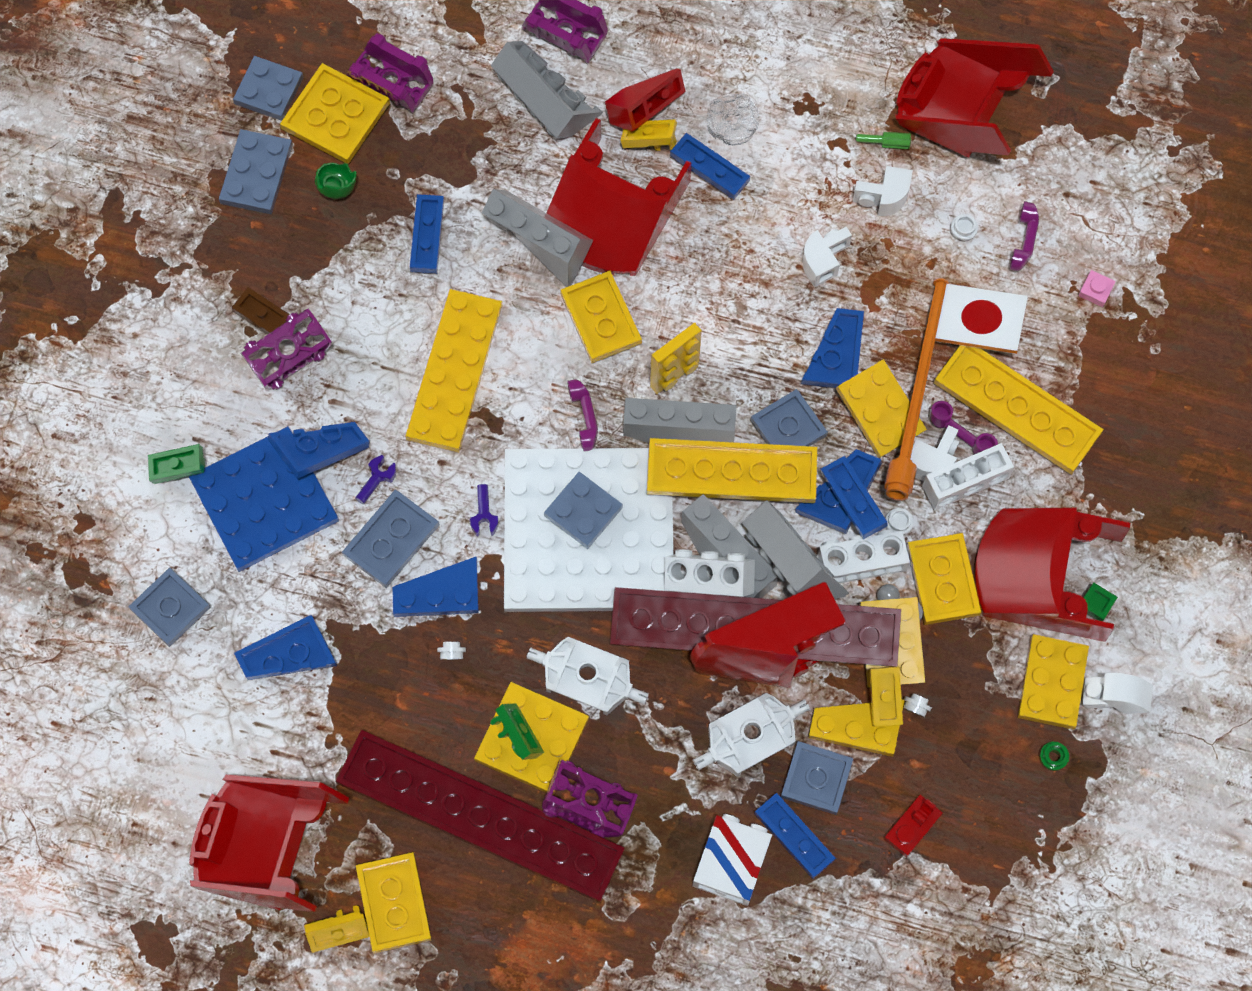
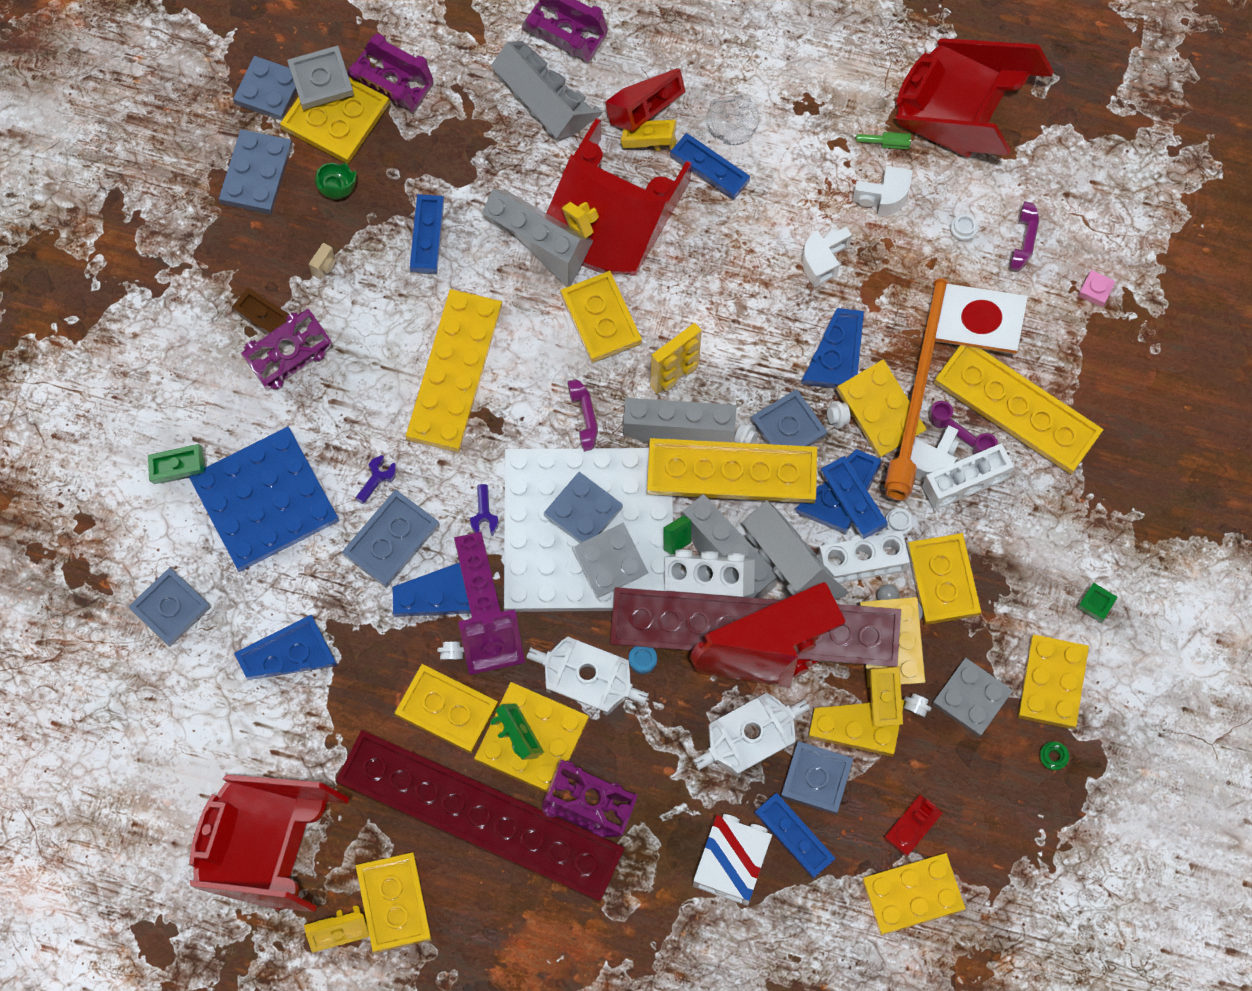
(316, 449): blue wing -> none
(320, 77): none -> light grey plate
(322, 261): none -> tan plate
(446, 708): none -> yellow plate
(491, 636): none -> magenta bracket
(580, 218): none -> yellow tile
(610, 560): none -> light grey plate
(642, 660): none -> dark azure tile
(677, 534): none -> green plate
(746, 434): none -> white plate
(838, 414): none -> white plate
(913, 894): none -> yellow plate
(972, 697): none -> light grey plate
(1025, 567): red windscreen -> none
(1118, 690): white brick -> none

